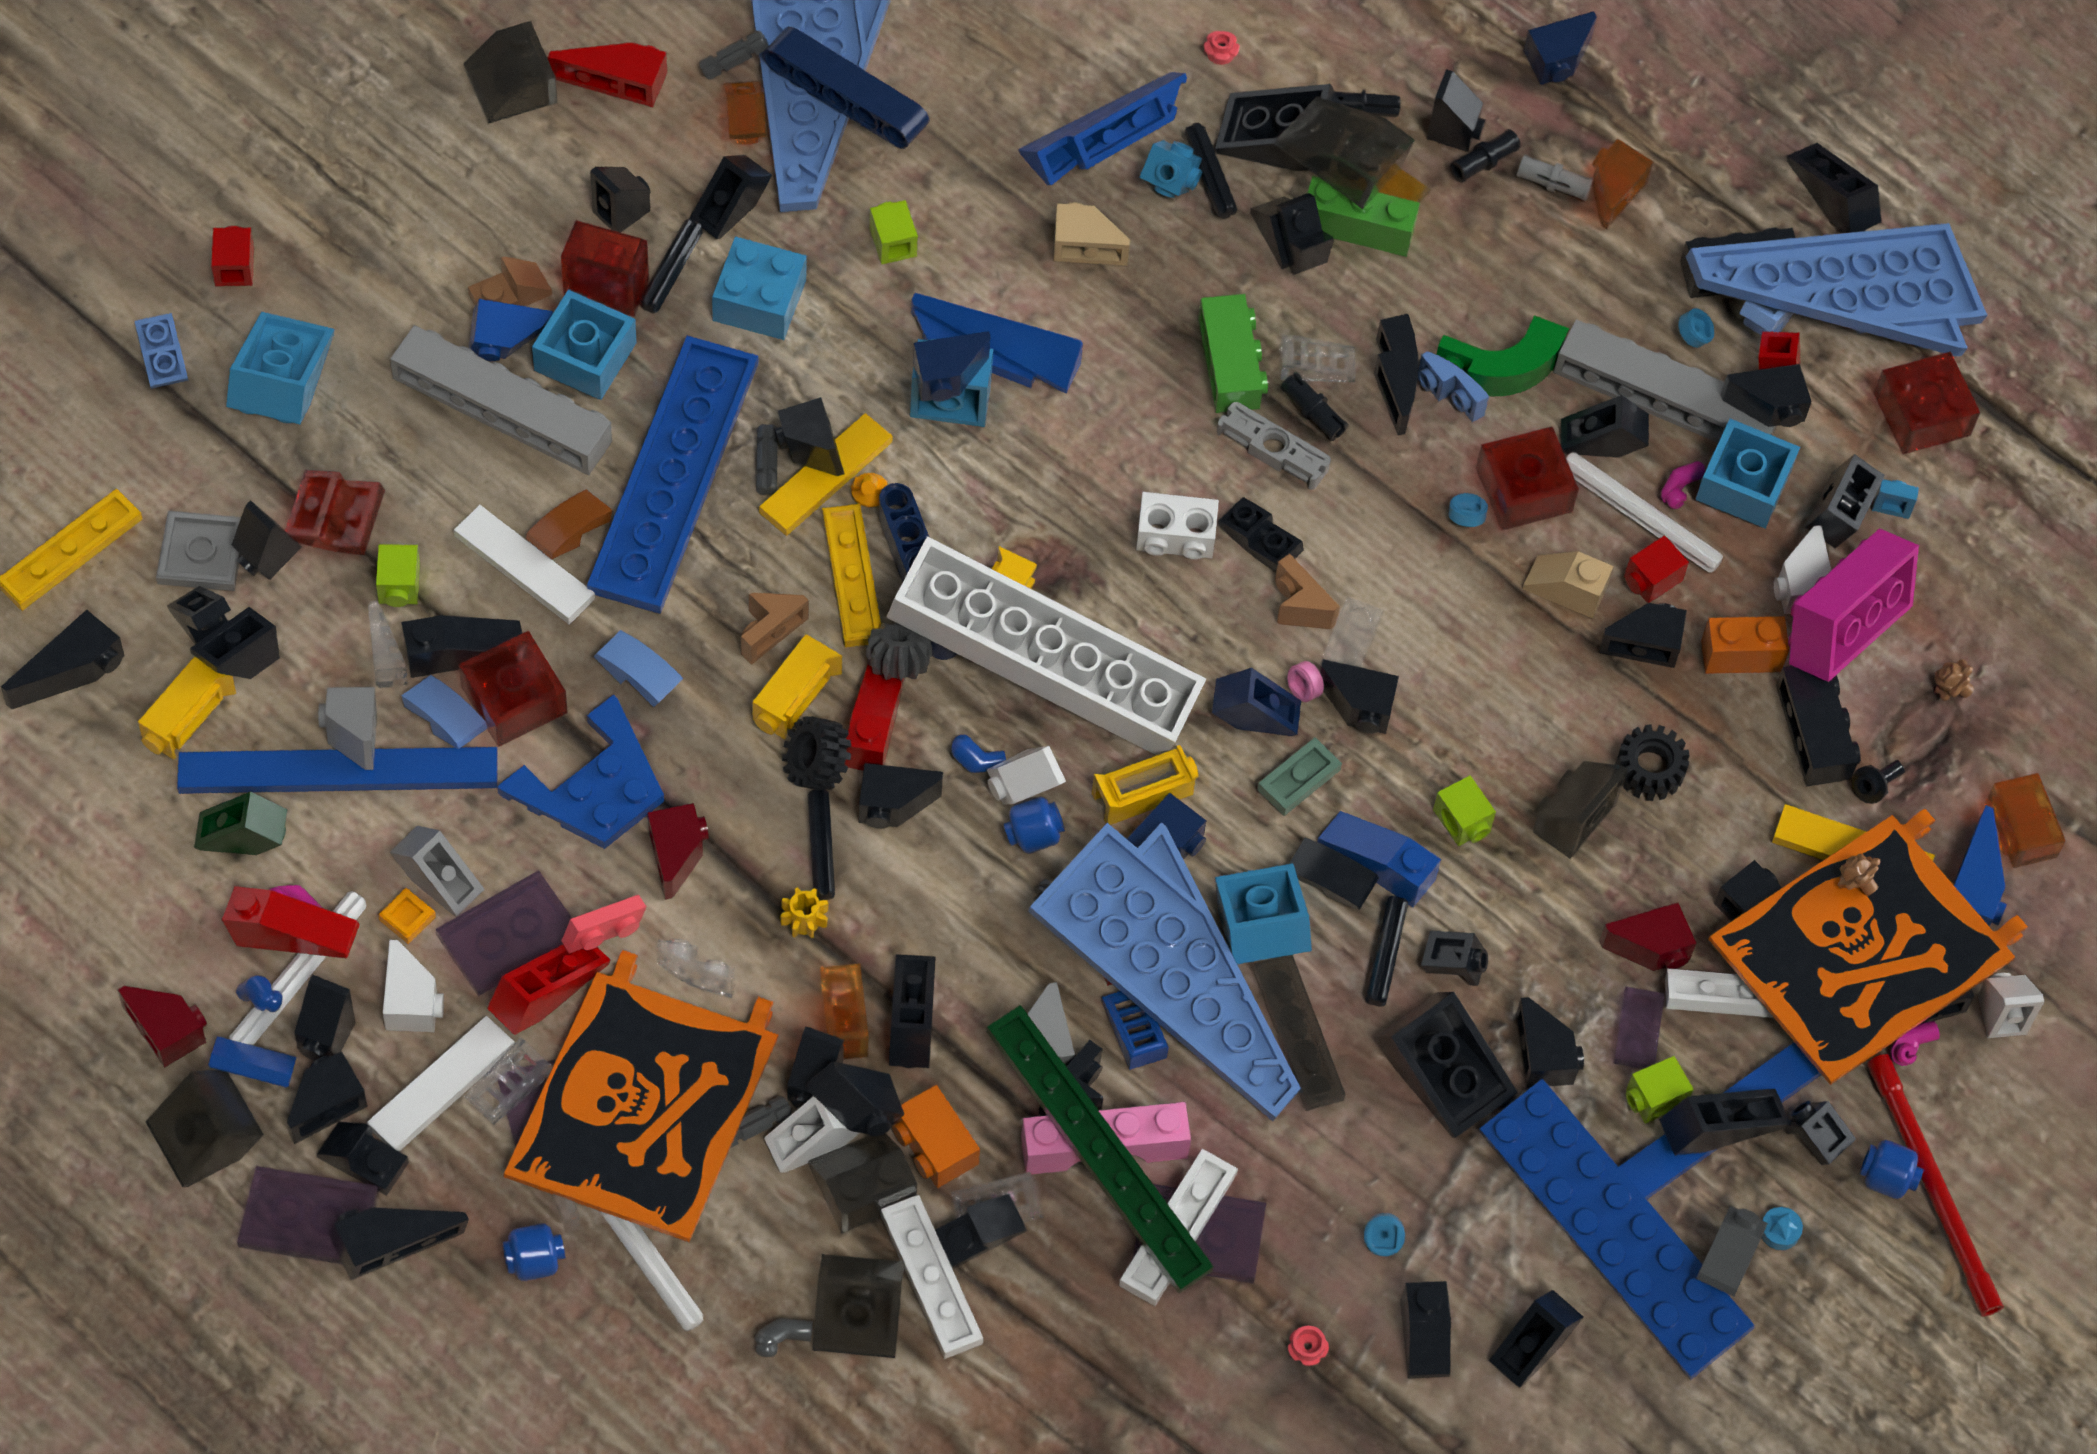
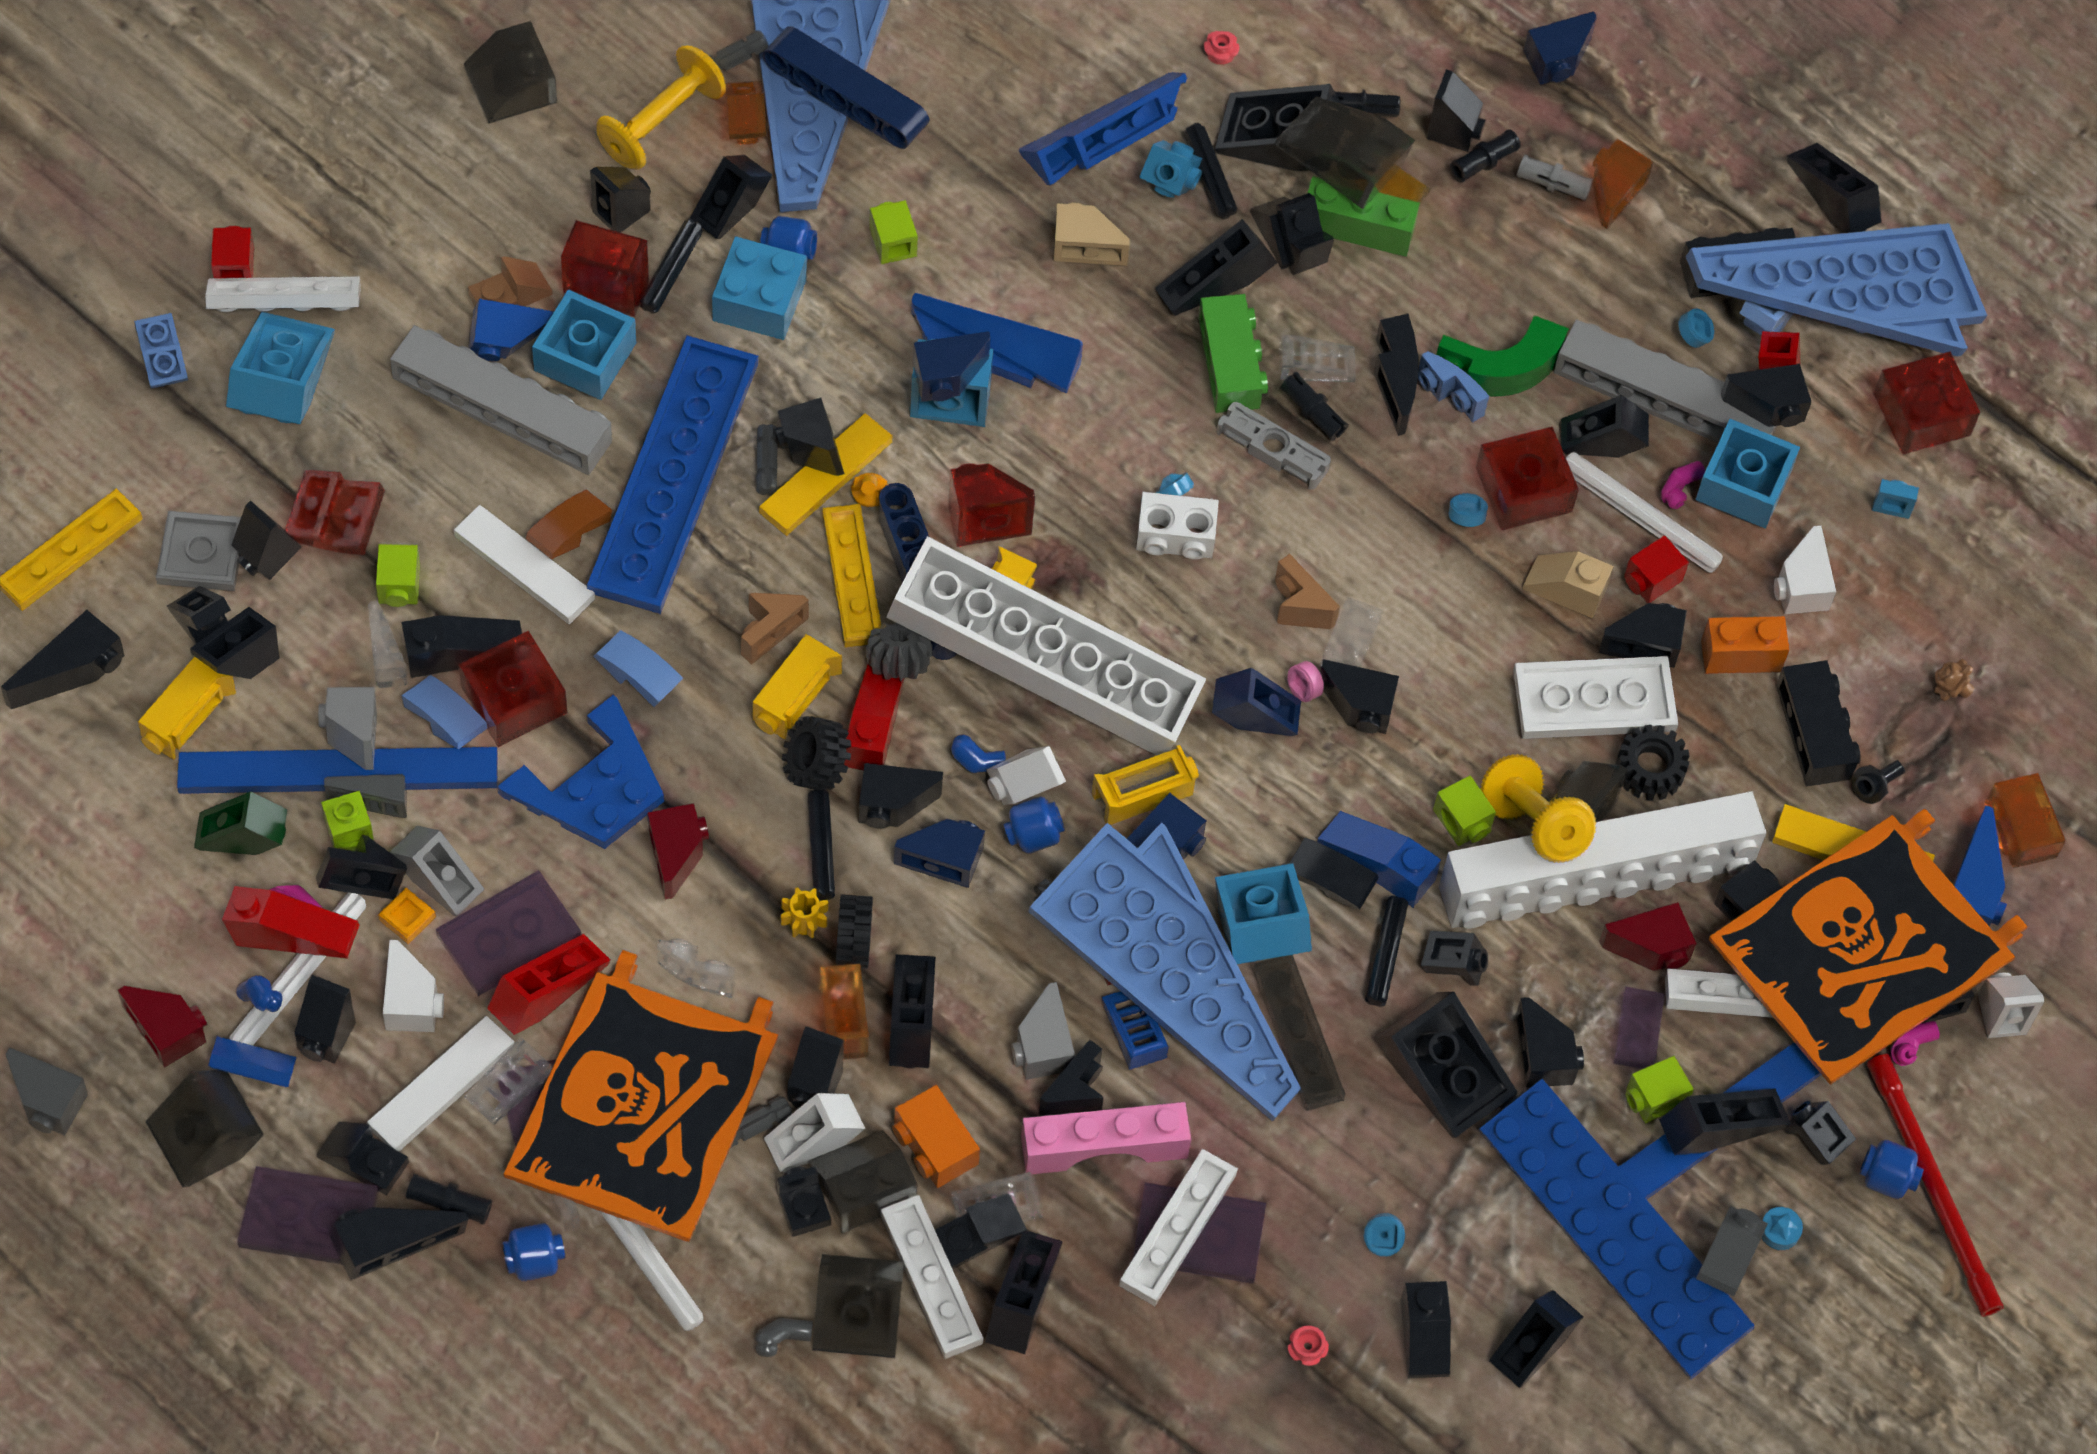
(47, 1092): none -> dark grey slope
(283, 292): none -> white plate
(325, 1097): black slope -> none
(346, 820): none -> lime brick
(365, 871): none -> black slope
(379, 792): none -> dark grey slope
(448, 1198): none -> black pin
(604, 923): coral plate -> none
(616, 70): red slope -> none
(699, 73): none -> yellow hose
(791, 235): none -> blue head
(803, 1200): none -> black bracket
(854, 930): none -> black tyre
(858, 1097): black slope -> none
(943, 851): none -> dark blue slope
(988, 505): none -> clear red slope
(1023, 1292): none -> black slope
(1100, 1149): dark green plate -> none
(1176, 484): none -> dark azure tile
(1218, 270): none -> black slope
(1258, 535): black slope -> none
(1299, 776): sand green plate -> none
(1560, 827): none -> yellow hose
(1594, 697): none -> white plate
(1623, 858): none -> white brick
(1845, 500): black brick -> none
(1853, 604): dark pink brick -> none
(1859, 873): medium nougat plant -> none

